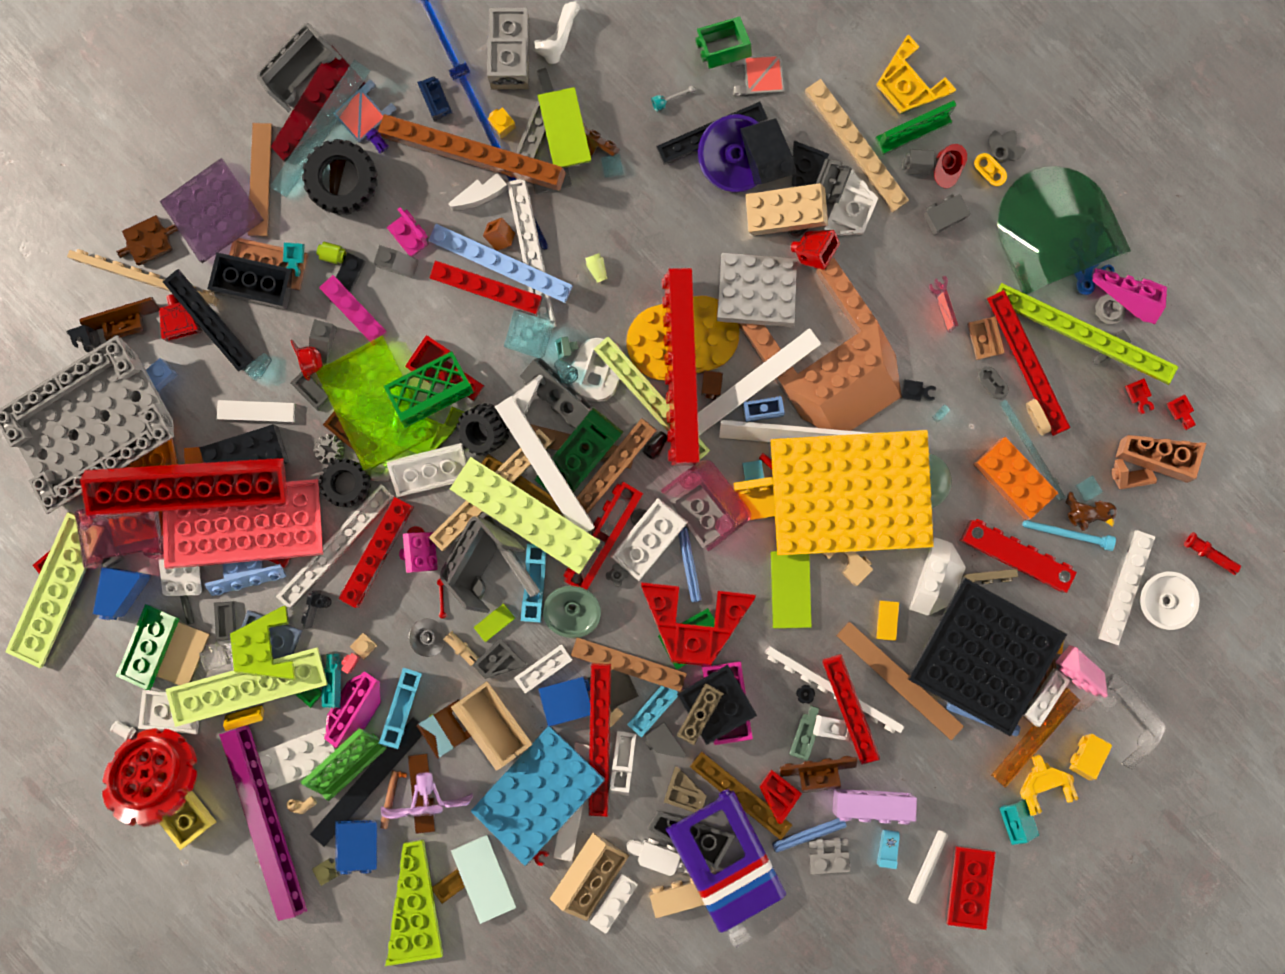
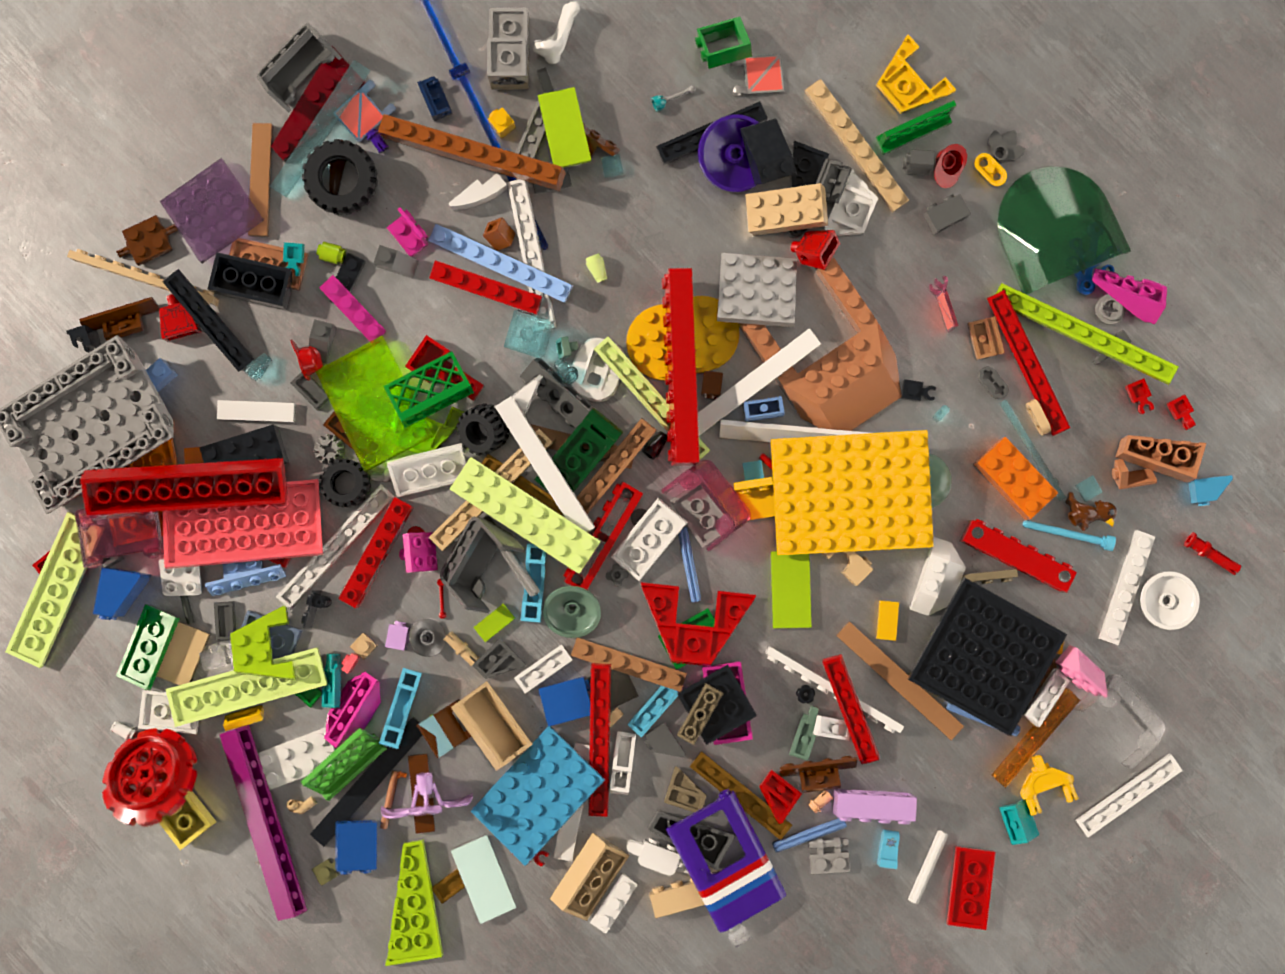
(398, 636): none -> lavender brick
(820, 801): none -> light nougat pin
(1090, 756): yellow brick -> none
(1128, 795): none -> white plate
(1208, 489): none -> dark azure slope

